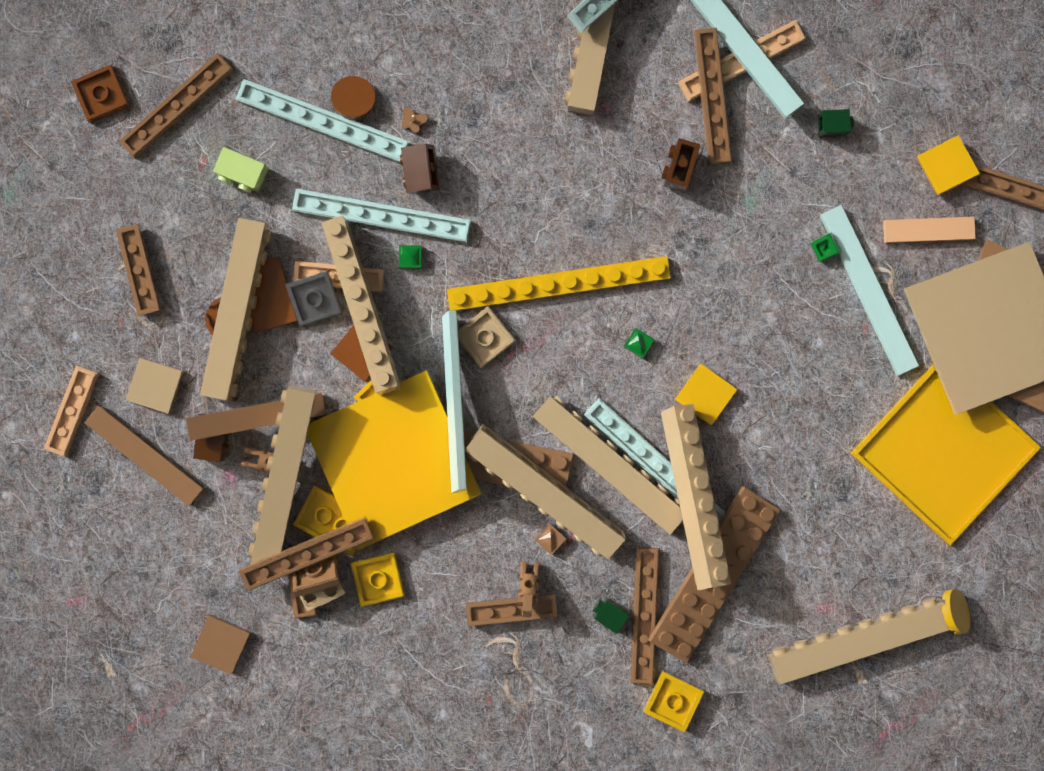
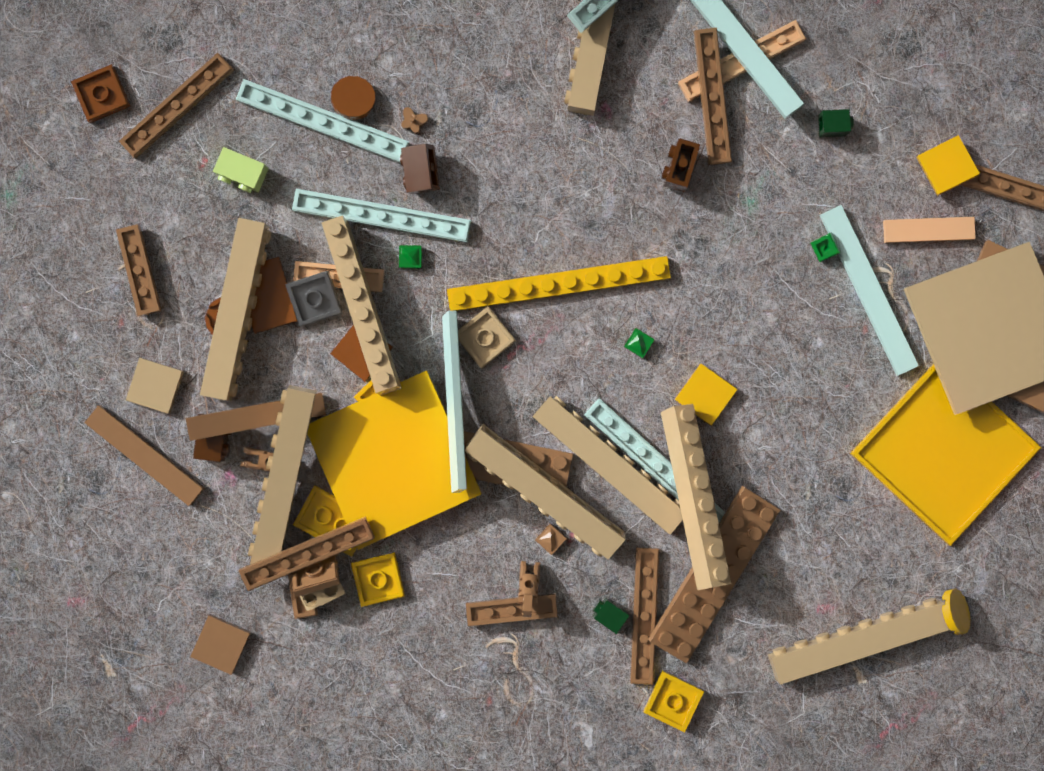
(71, 411): light nougat tile -> none

